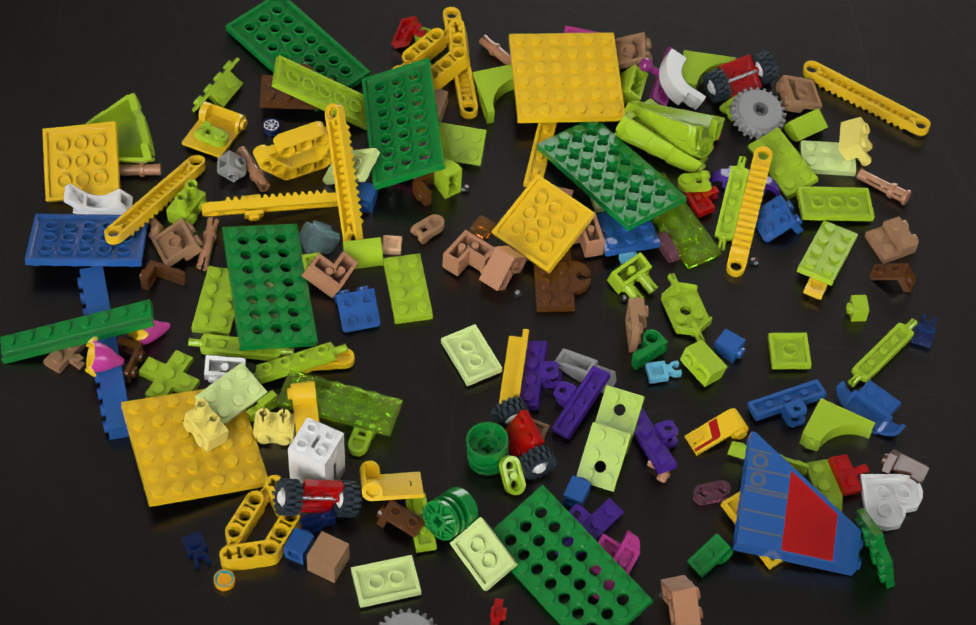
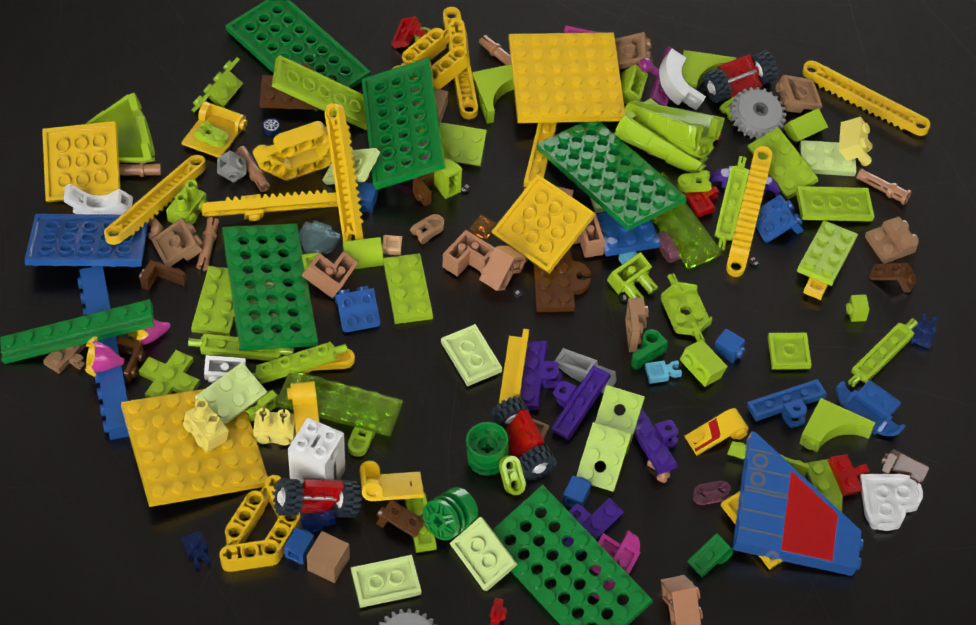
(224, 580): light orange tile -> none
(875, 541): green wing -> none

